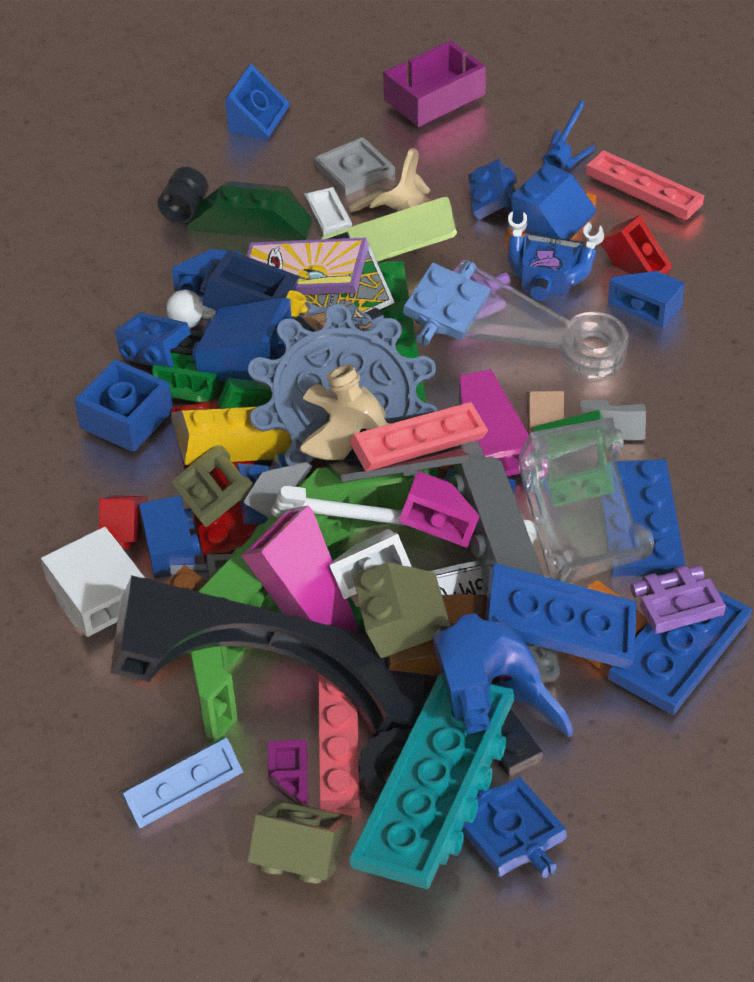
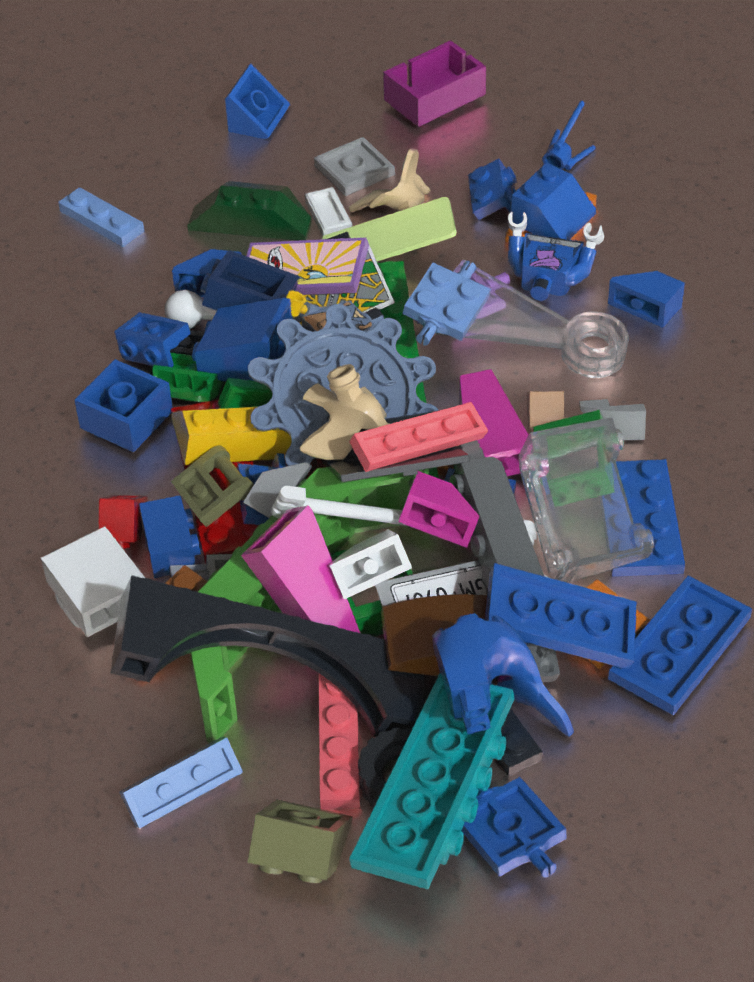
(101, 217): none -> medium blue plate
(182, 195): black wheel -> none
(289, 768): magenta slope -> none
(400, 606): olive slope -> none
(635, 248): red slope -> none
(645, 185): coral plate -> none
(681, 605): medium lavender plate -> none

